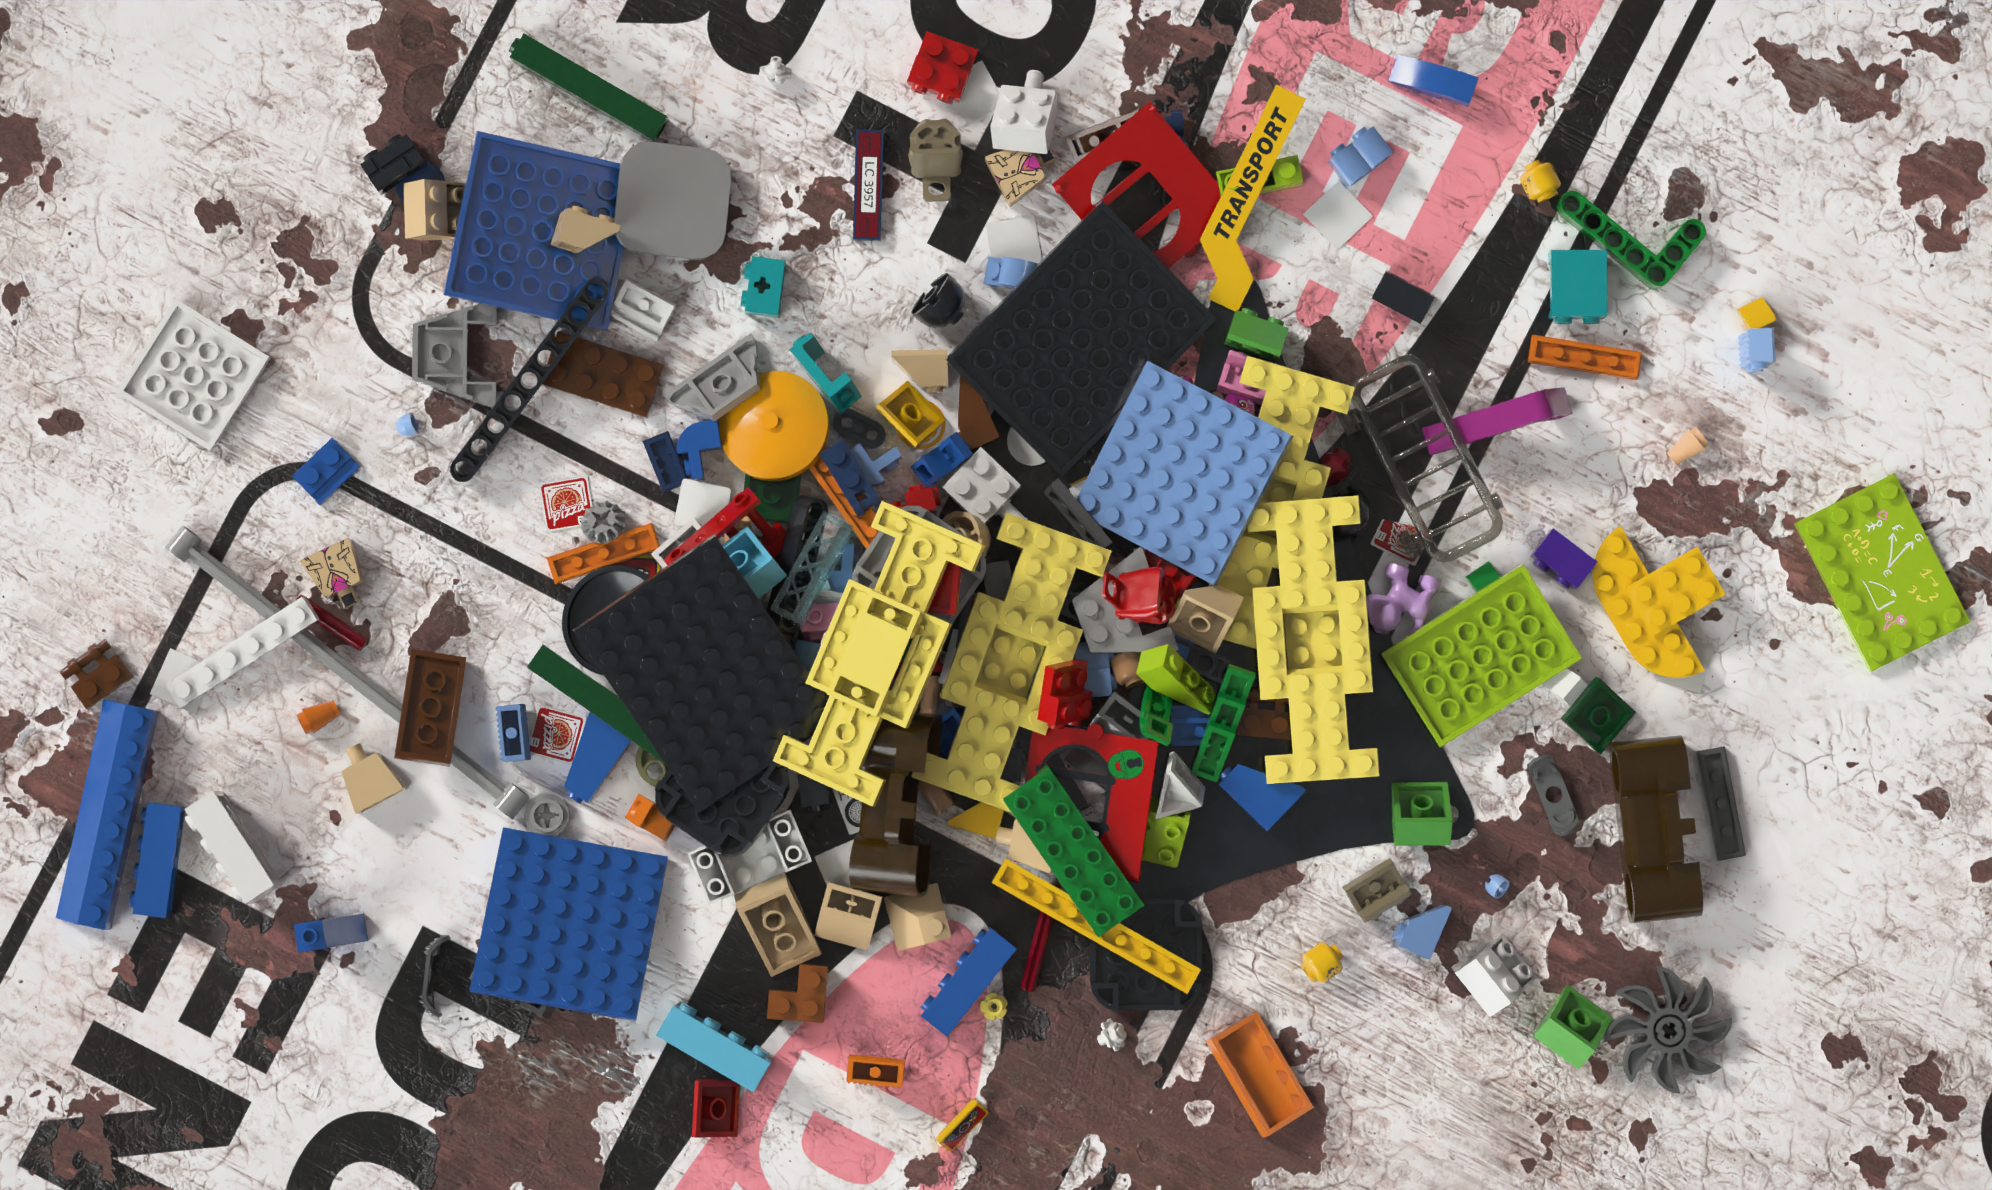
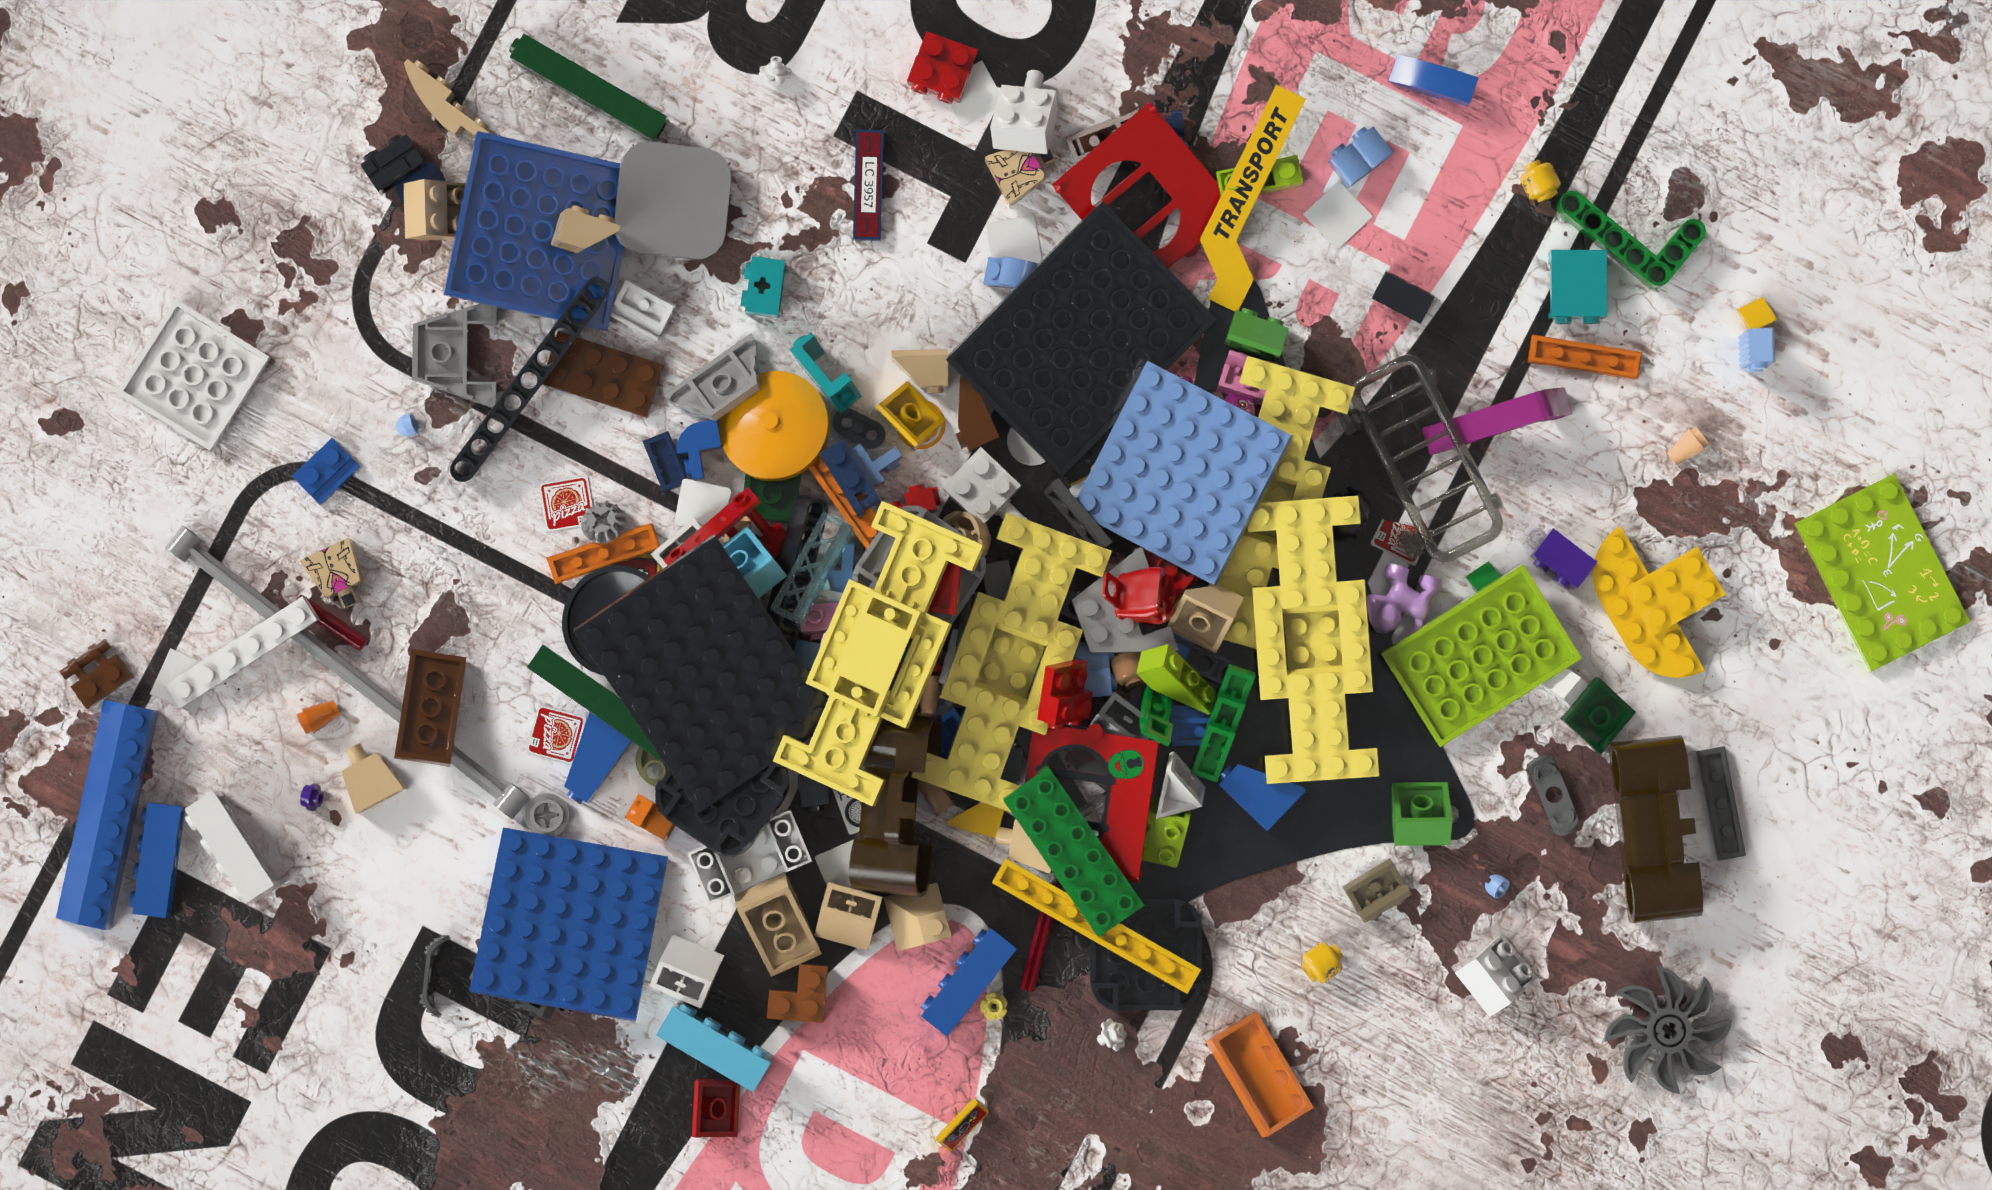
(311, 797): none -> dark purple plate
(330, 932): blue slope -> none
(437, 98): none -> tan slope
(513, 733): medium blue brick -> none
(686, 971): none -> white slope
(875, 1070): orange brick -> none
(935, 155): dark tan piece -> none
(941, 304): black cylinder -> none
(942, 460): blue brick -> none
(1264, 723): reddish brown plate -> none
(1340, 465): dark red rock -> none
(1422, 931): medium blue slope -> none
(1573, 1027): bright green slope -> none

